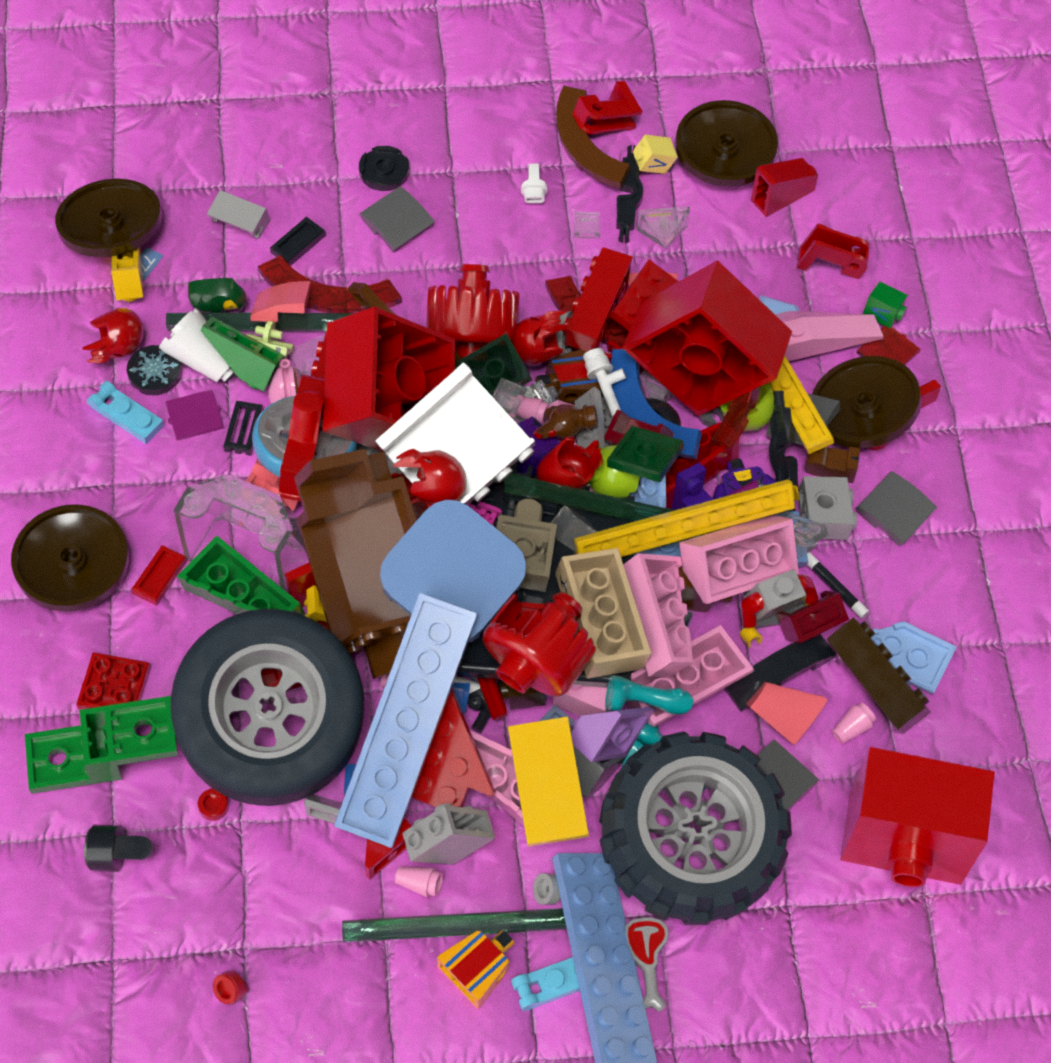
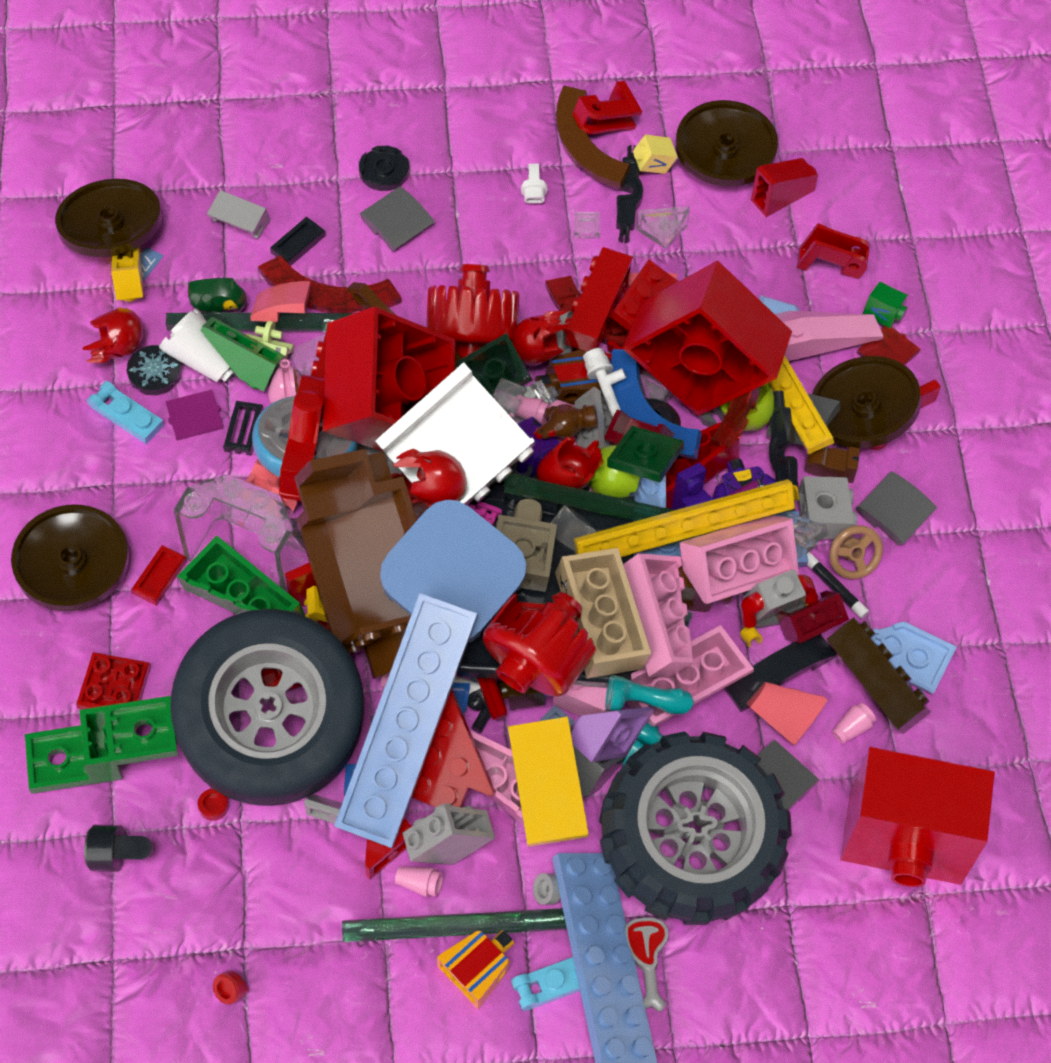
(845, 544): none -> medium nougat piece

